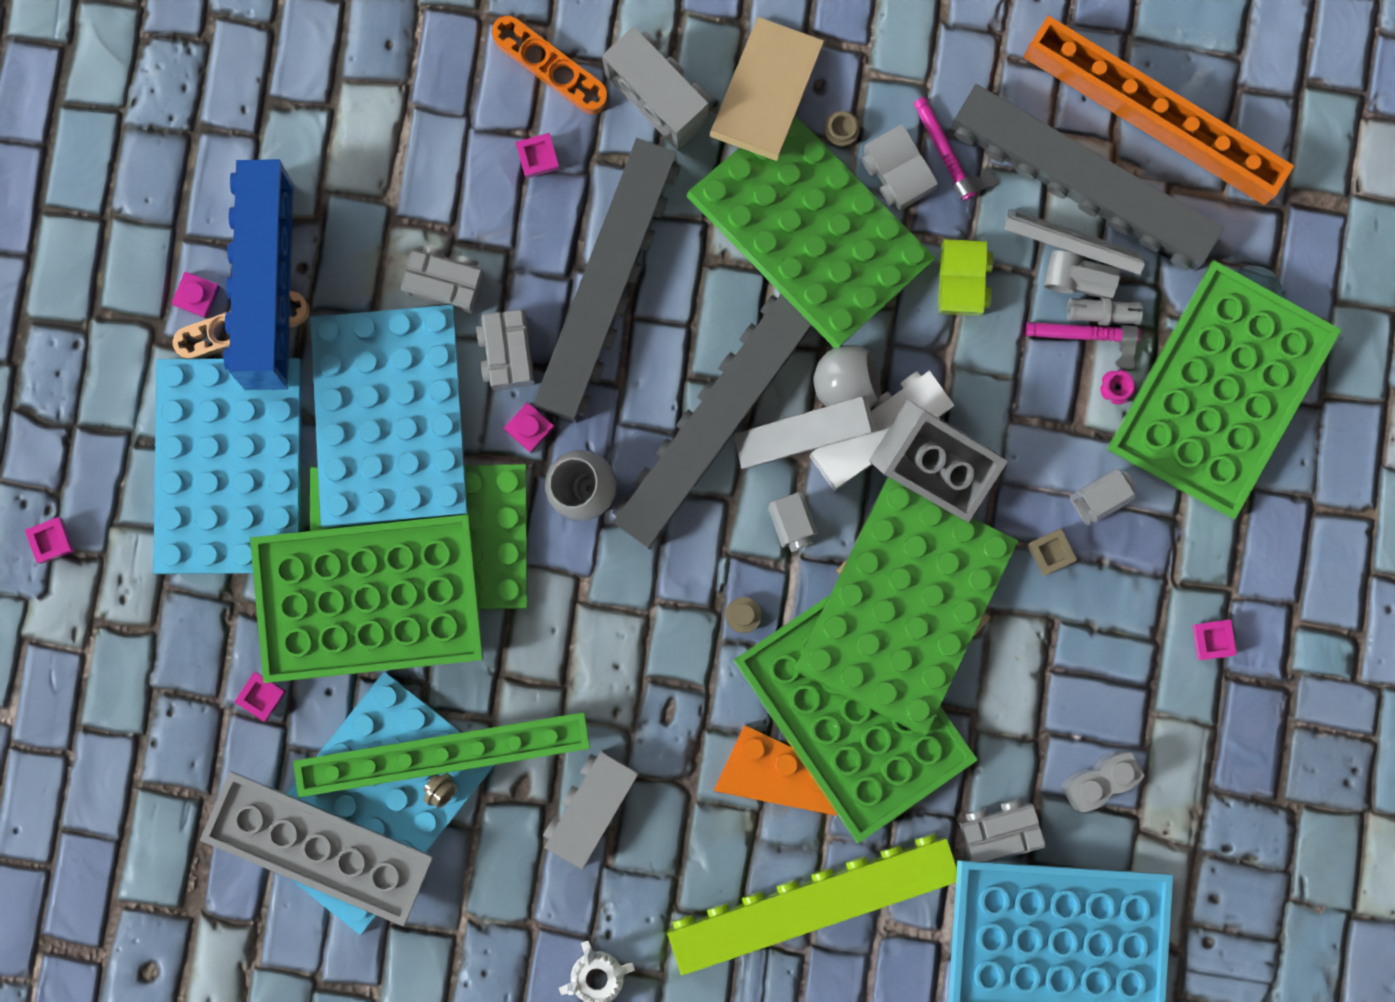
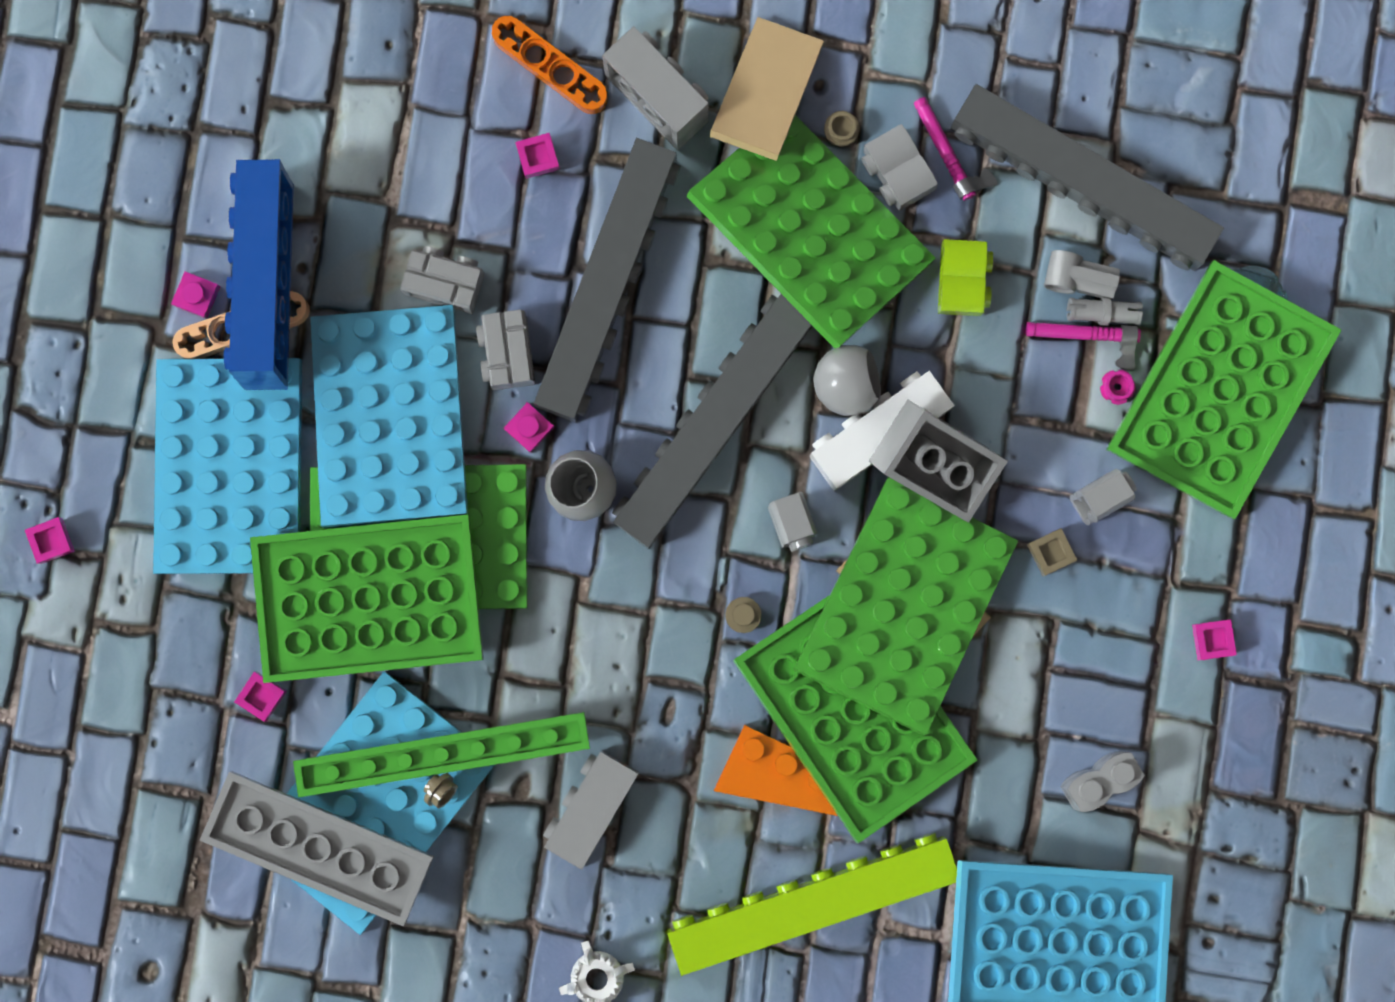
(804, 432): tile -> none
(1001, 833): light grey brick -> none
(1074, 241): light grey tile -> none
(1158, 111): orange brick -> none

